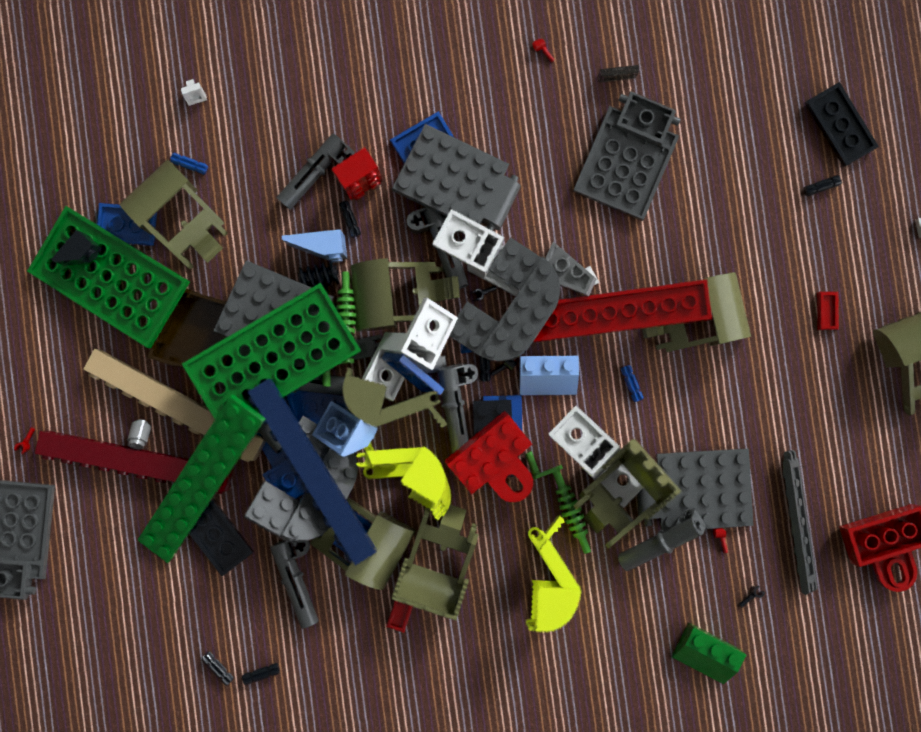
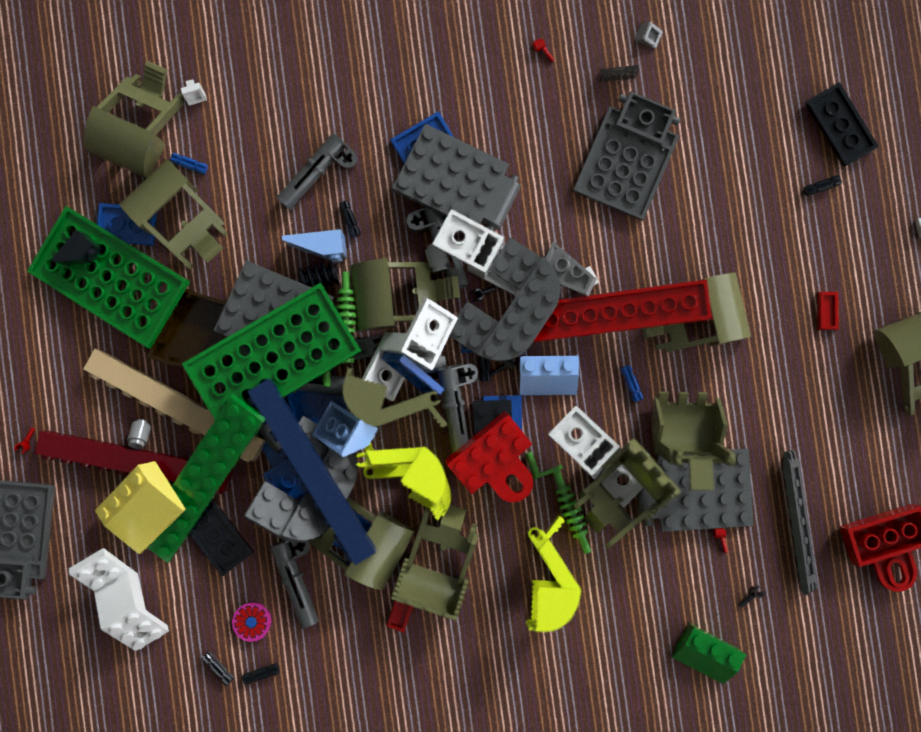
(119, 600): none -> white bracket
(122, 141): none -> olive piece
(140, 507): none -> light yellow slope
(251, 621): none -> tile
(358, 174): red brick -> none
(436, 258): none -> light grey brick
(649, 35): none -> light grey slope
(687, 528): dark grey piece -> none
(693, 430): none -> olive piece

